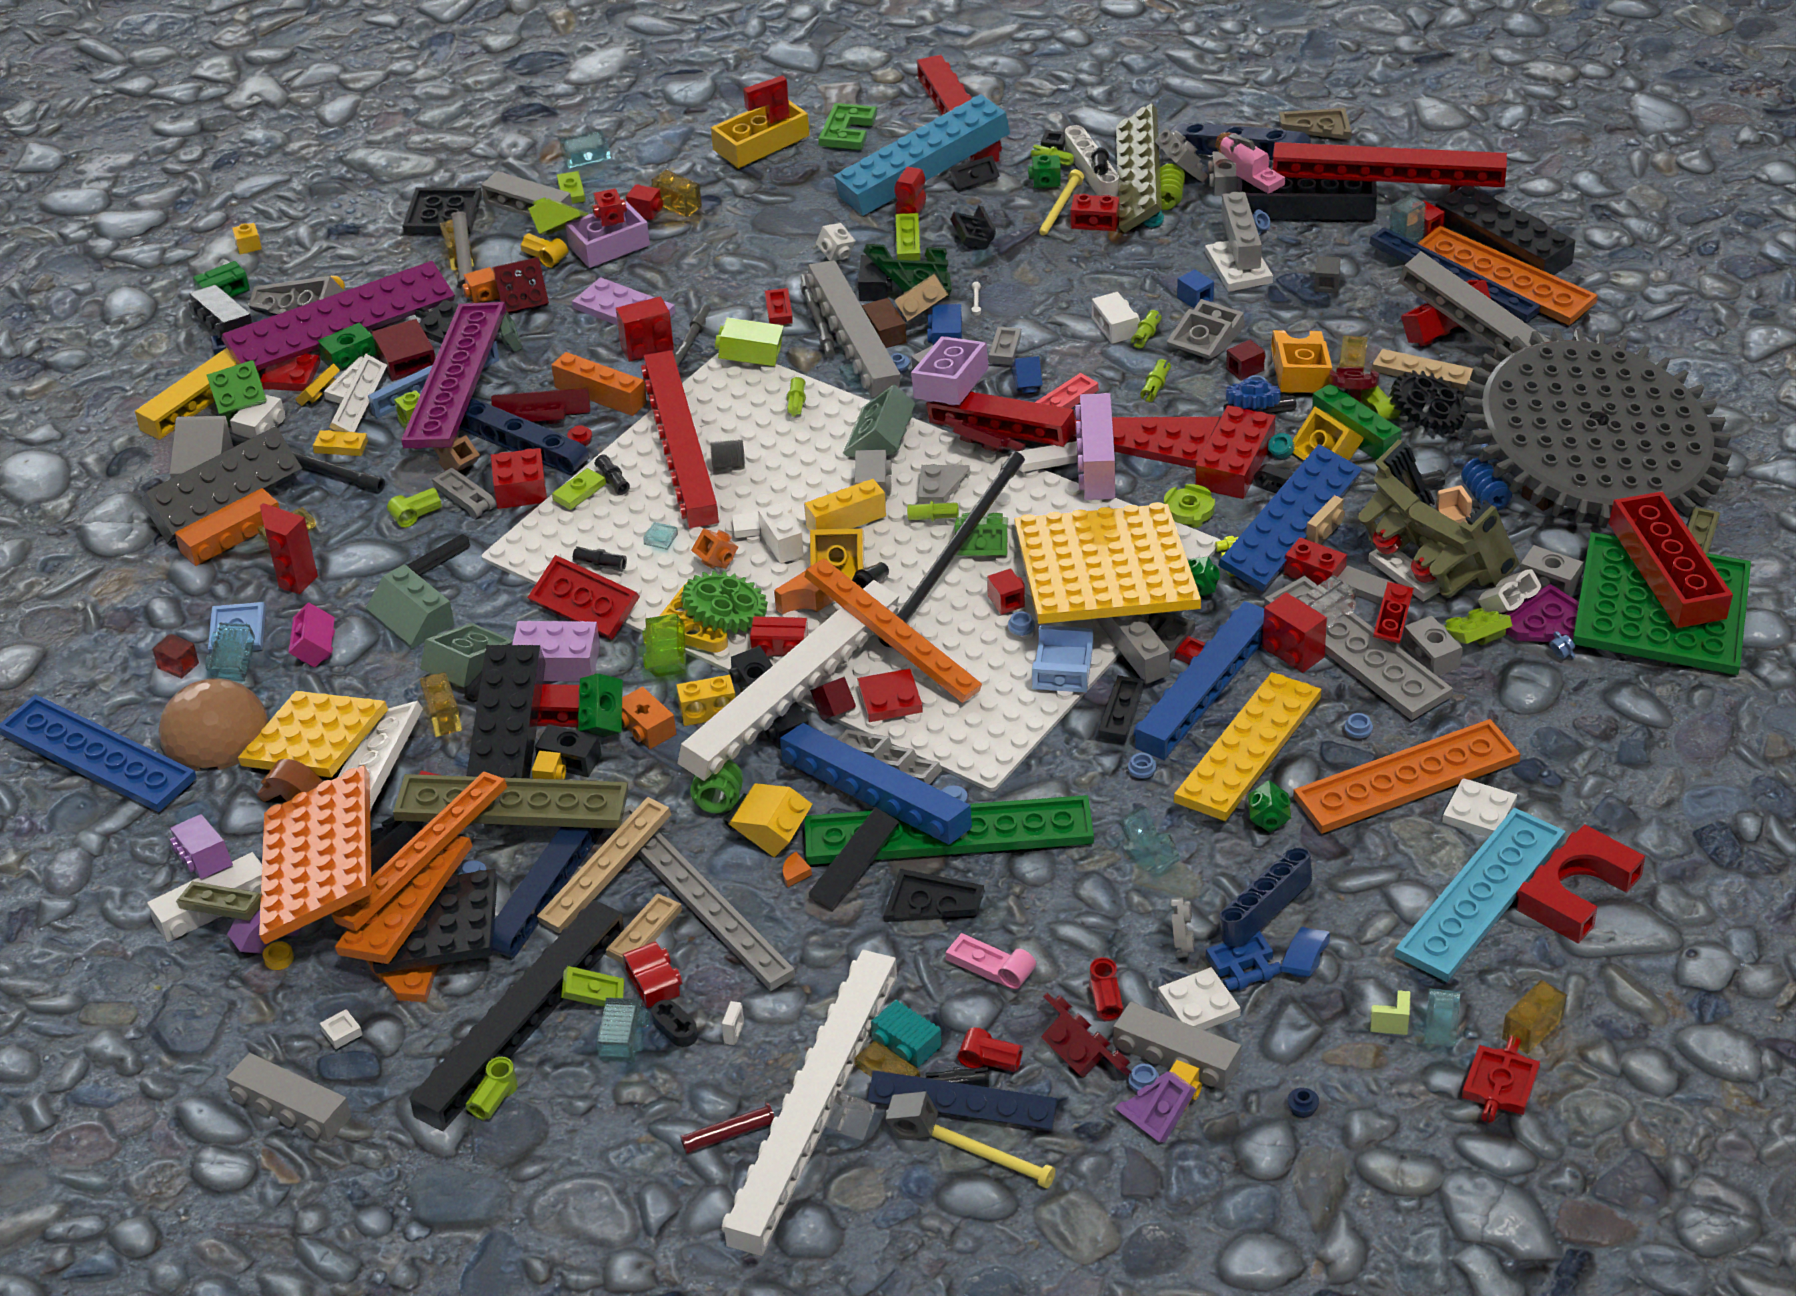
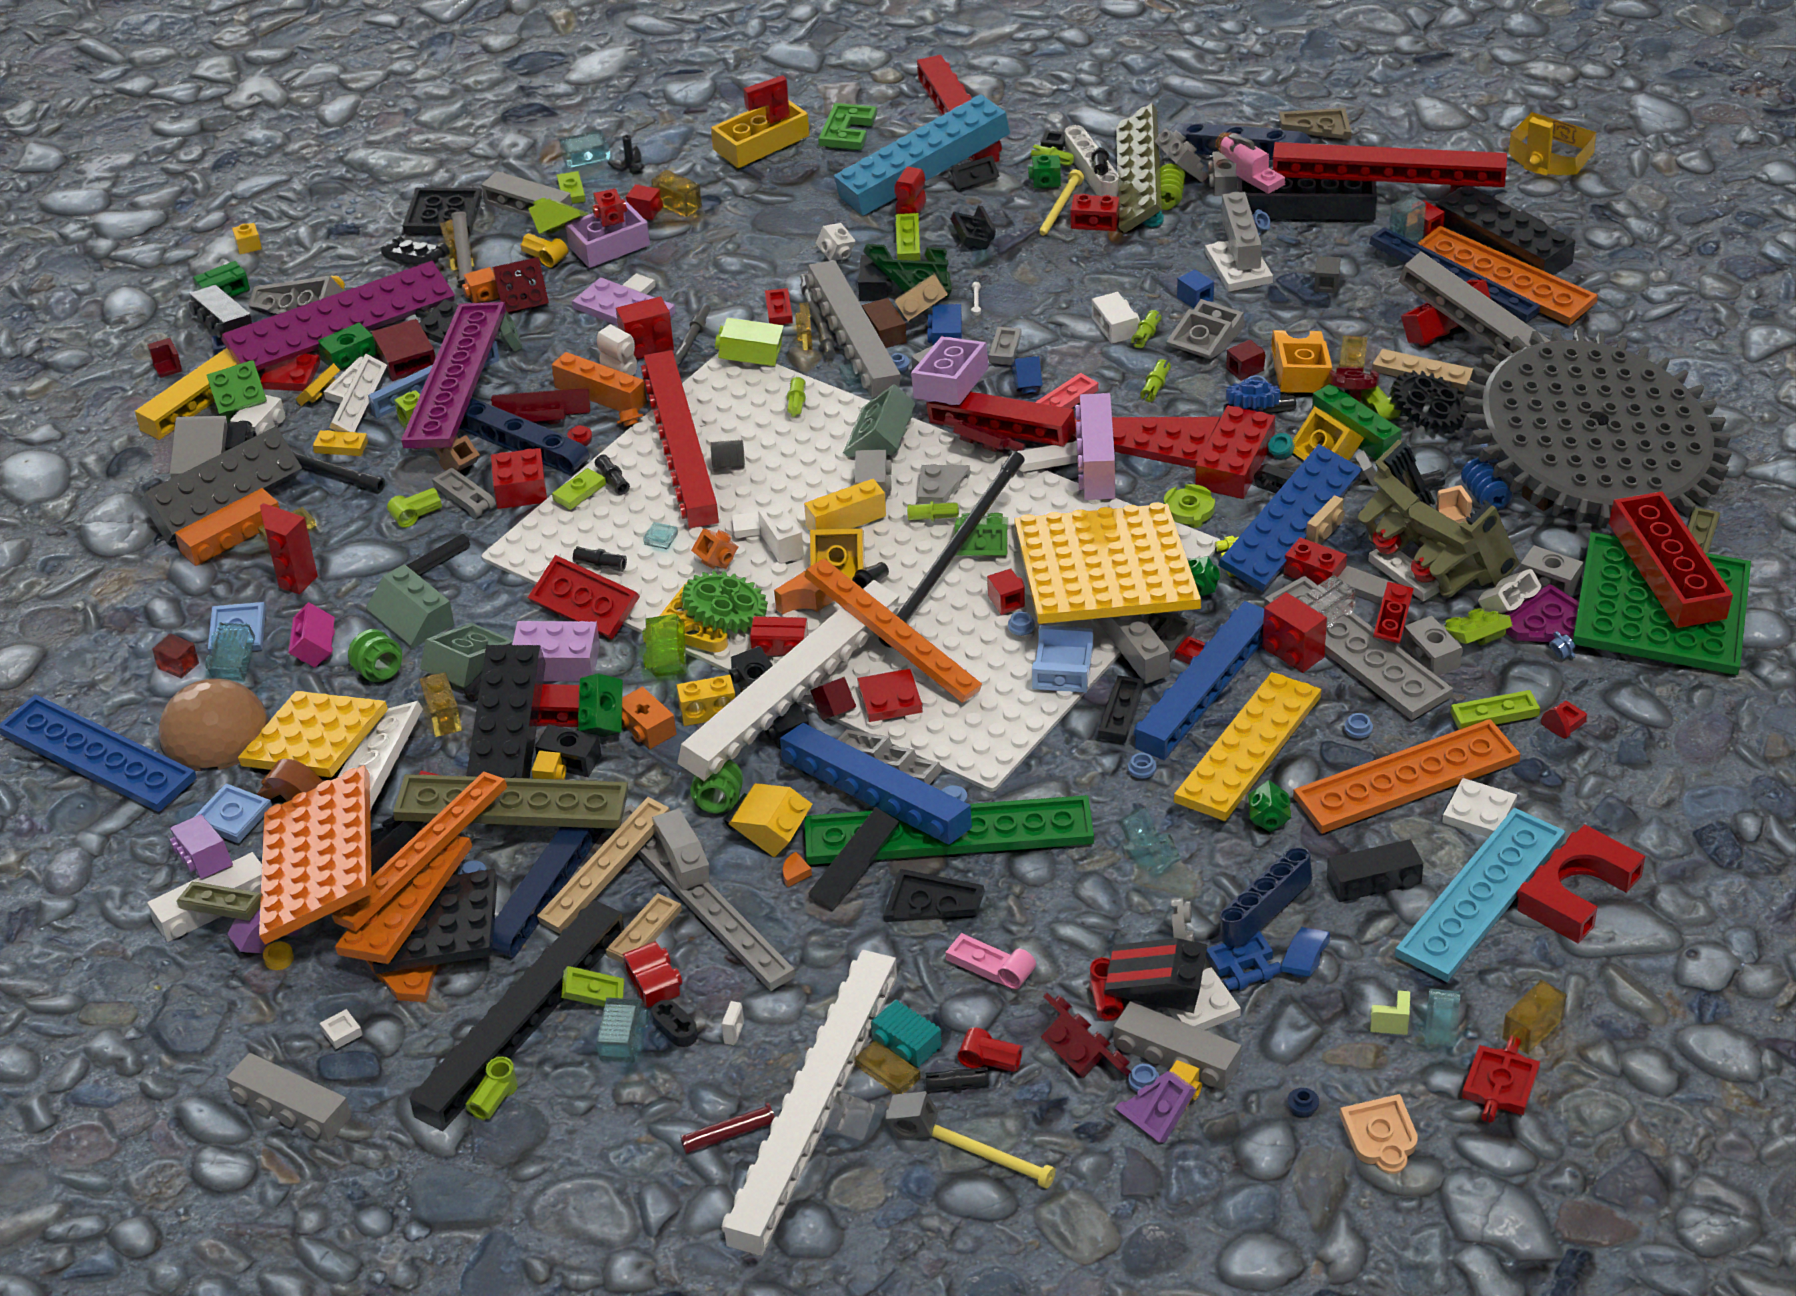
(164, 357): none -> dark red panel
(234, 812): none -> light blue plate
(238, 433): none -> black brick
(375, 655): none -> bright green piece
(413, 251): none -> black plate
(617, 350): none -> white brick
(629, 417): none -> orange plate
(632, 157): none -> black plant
(640, 283): none -> white tile
(682, 849): none -> light grey slope
(804, 326): none -> clear yellow plate
(968, 1100): dark blue plate -> none
(1158, 972): none -> black slope
(1367, 468): none -> light grey plate
(1374, 870): none -> black brick
(1381, 1132): none -> light nougat plate
(1497, 708): none -> lime plate
(1537, 154): none -> yellow piece
(1563, 719): none -> red tile

